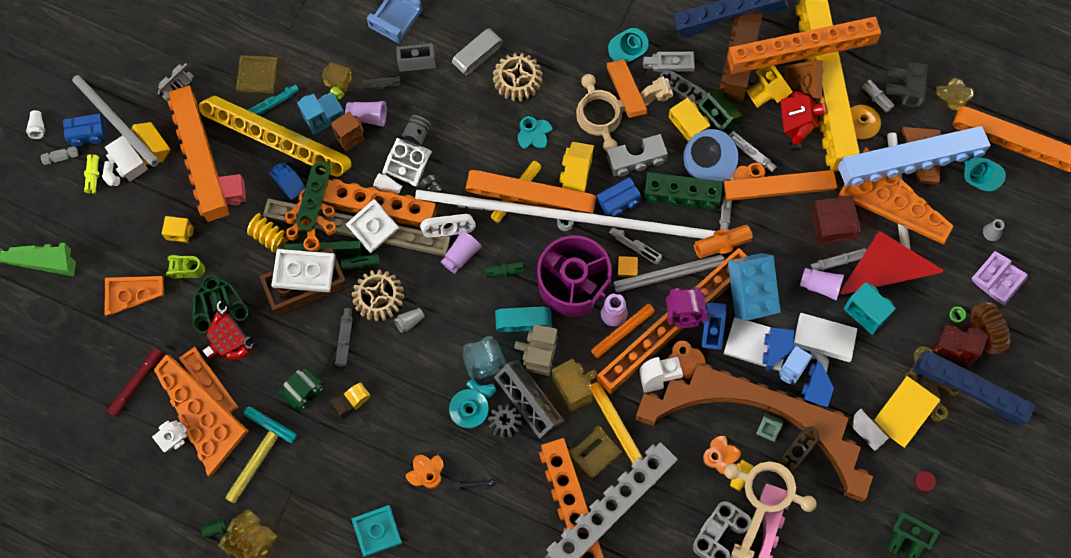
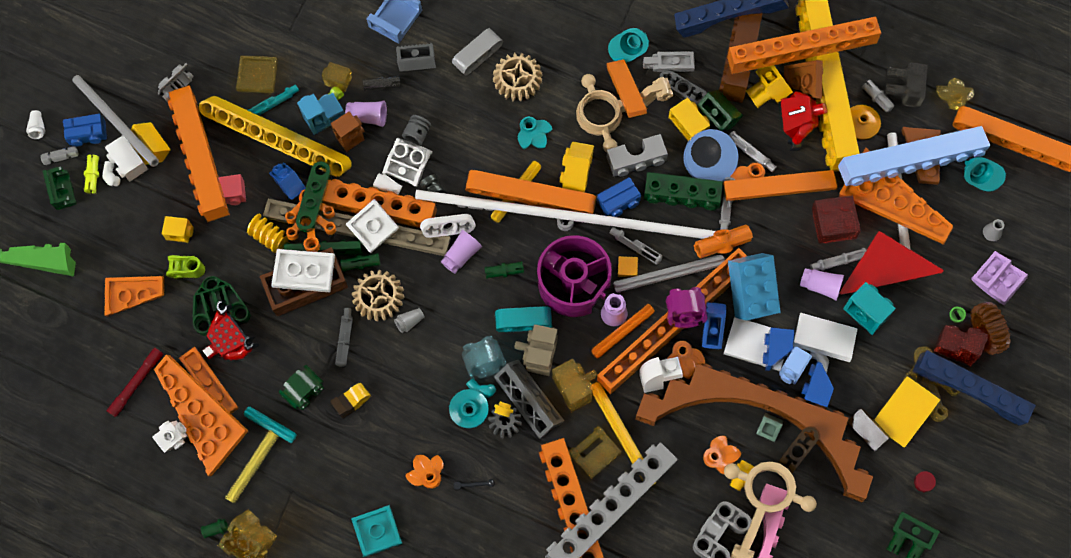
(59, 188): none -> dark green hinge
(503, 409): none -> yellow plate

